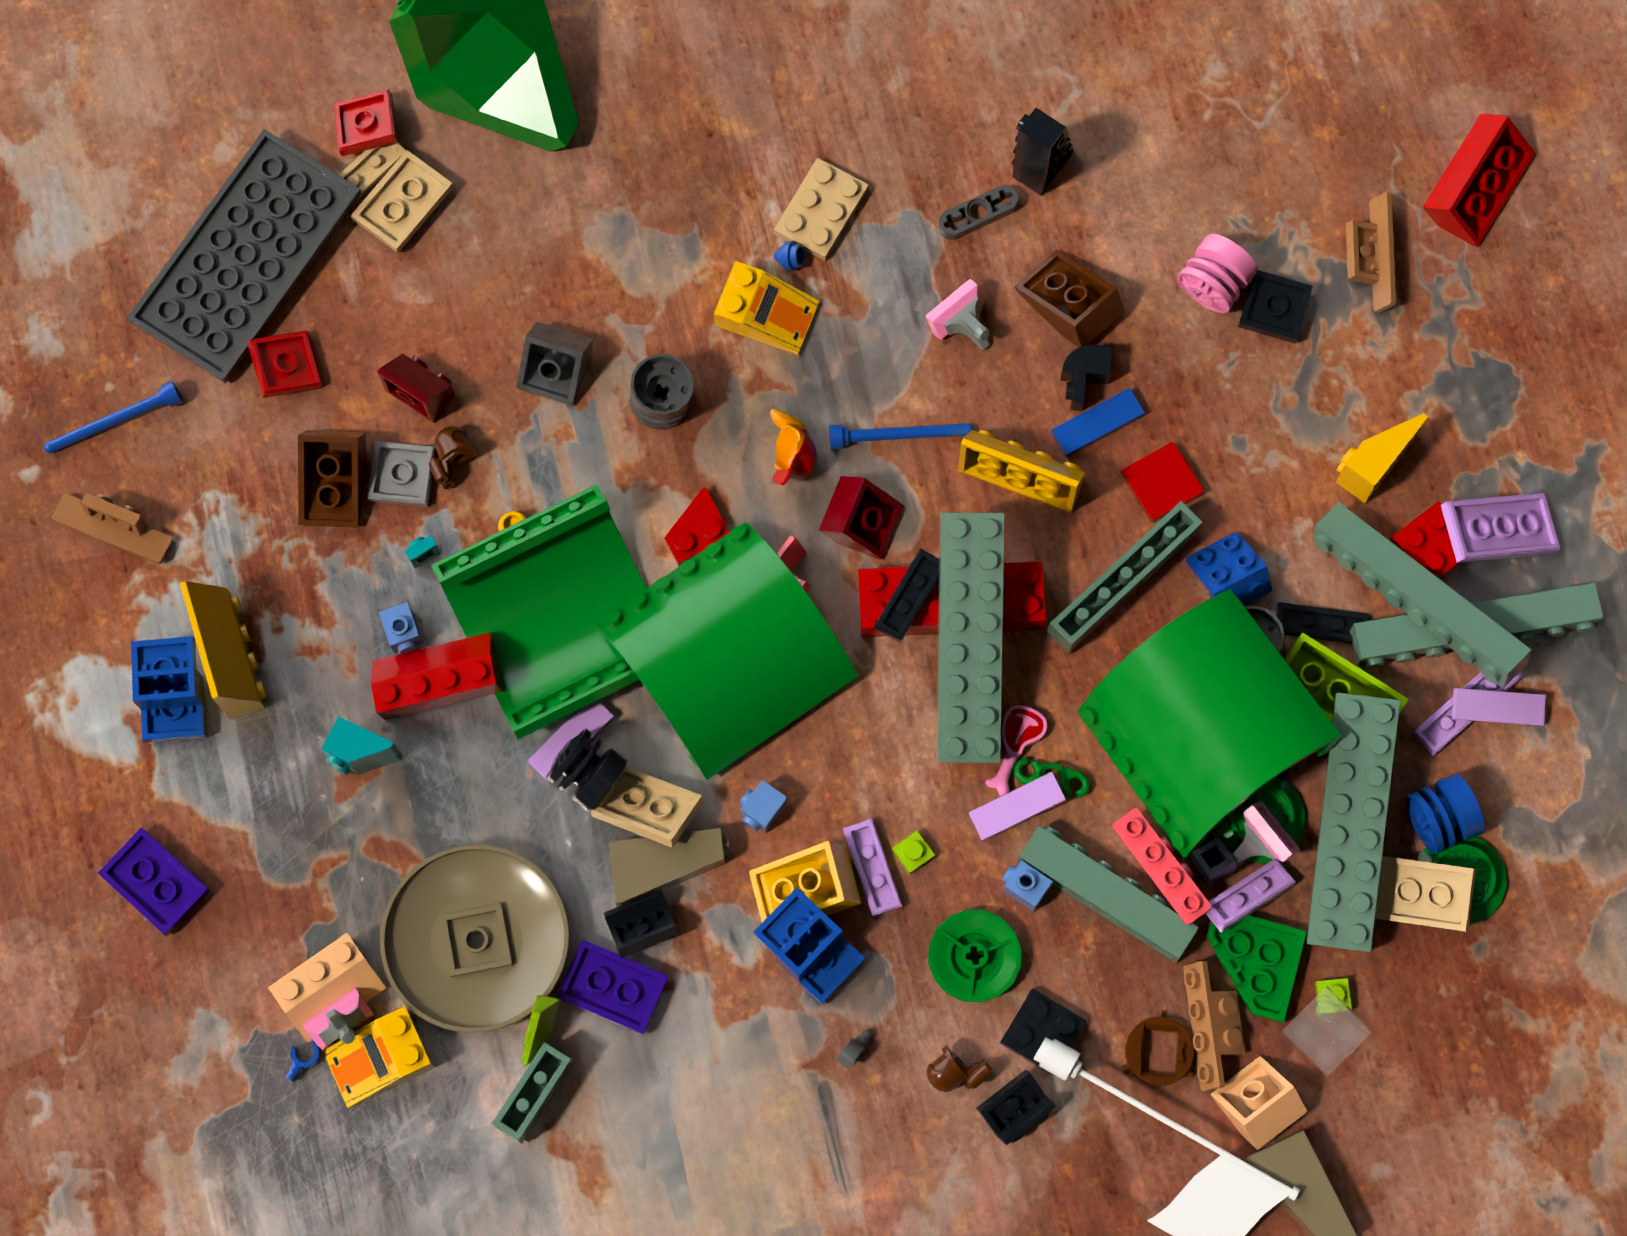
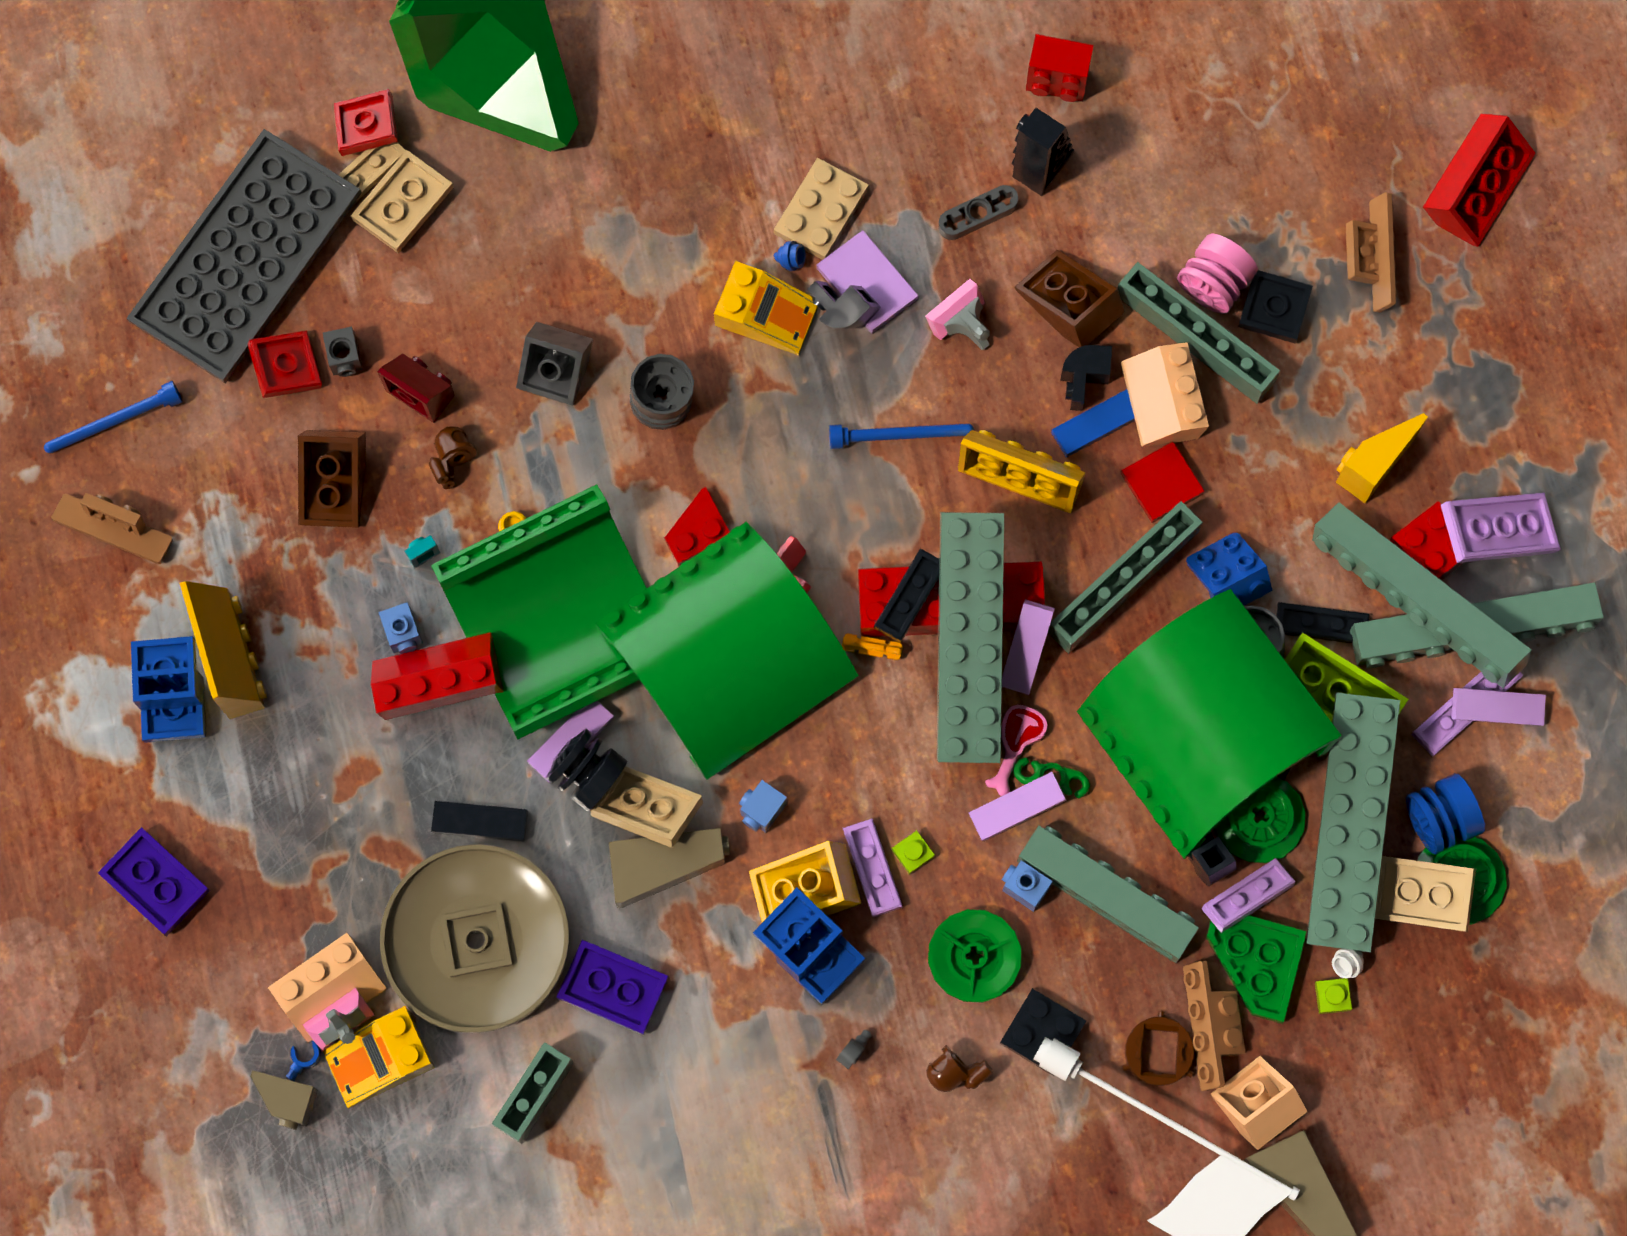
(286, 1099): none -> dark tan slope
(339, 340): none -> dark grey brick
(357, 749): teal slope -> none
(401, 474): light grey tile -> none
(479, 821): none -> black tile
(539, 1026): lime slope -> none
(641, 923): black bracket -> none
(794, 449): hair -> none
(845, 311): none -> black brick
(861, 516): dark red slope -> none
(864, 265): none -> lavender tile
(872, 646): none -> light orange axle
(1016, 1108): black bracket -> none
(1027, 646): none -> lavender tile
(1059, 68): none -> red brick
(1161, 866): coral bracket -> none
(1165, 395): none -> light nougat slope
(1205, 336): none -> sand green brick
(1264, 837): bright pink piece -> none
(1327, 1031): clear plate -> none
(1348, 963): none -> white plate

